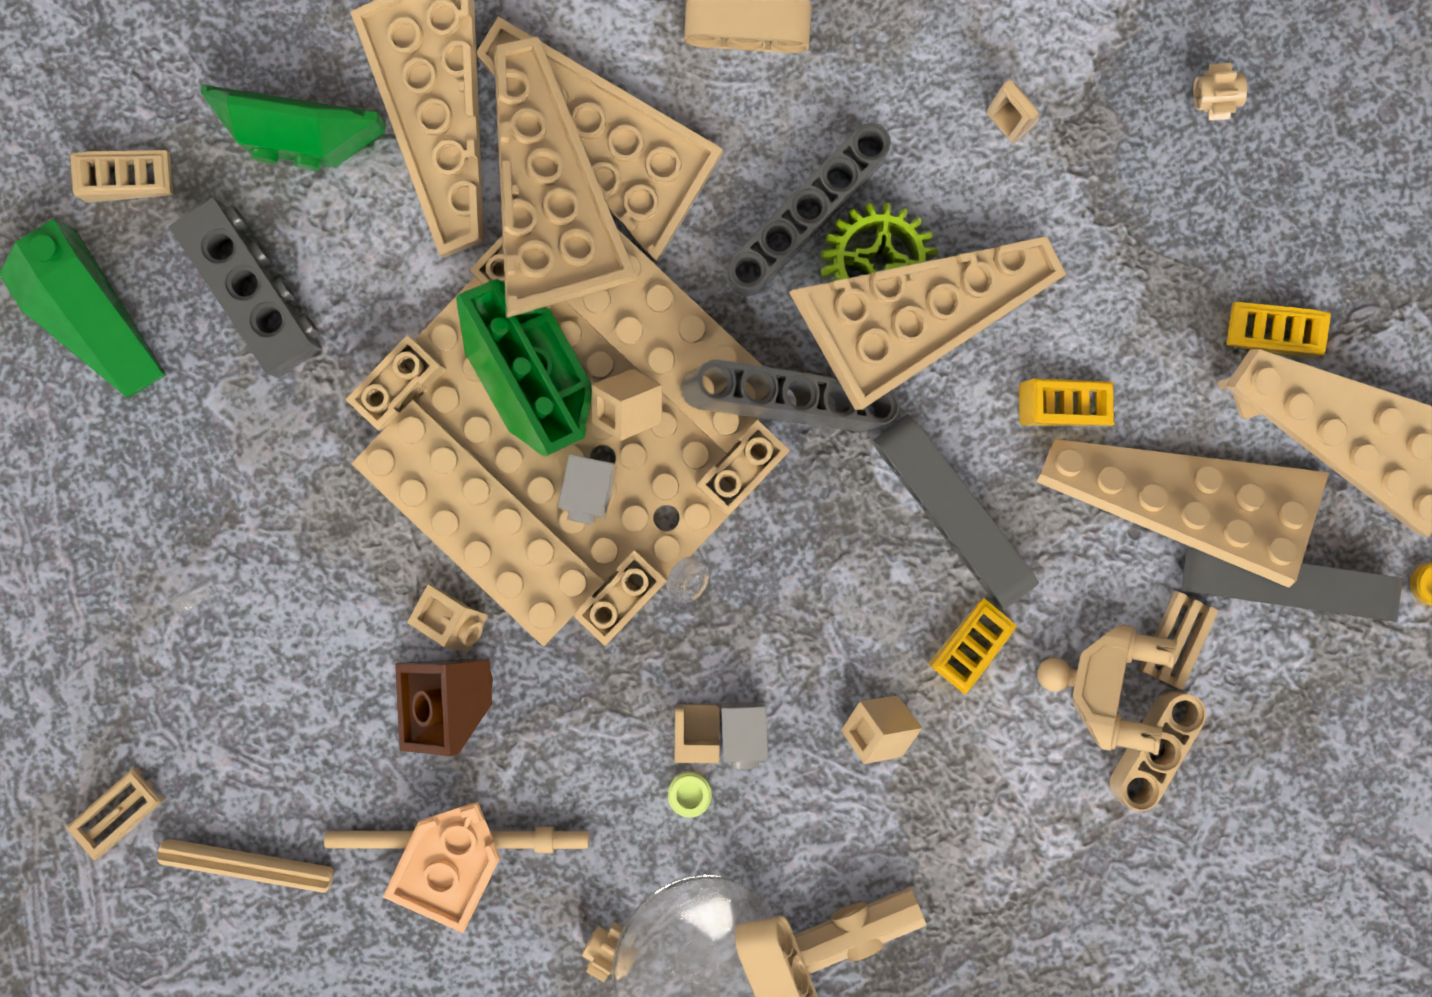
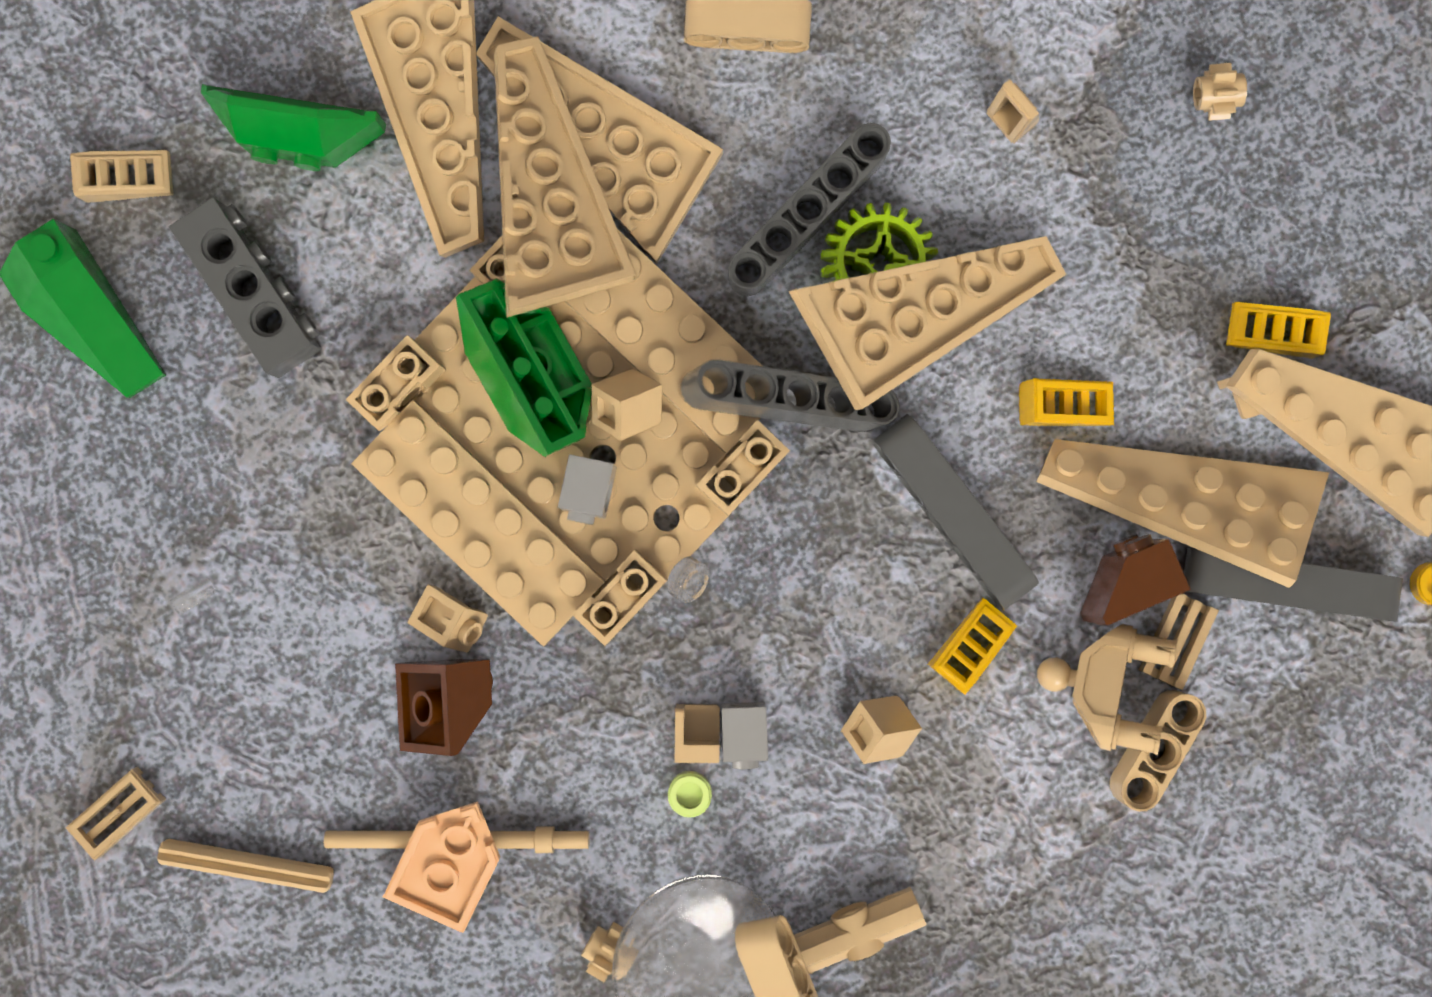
(1133, 579): none -> reddish brown slope

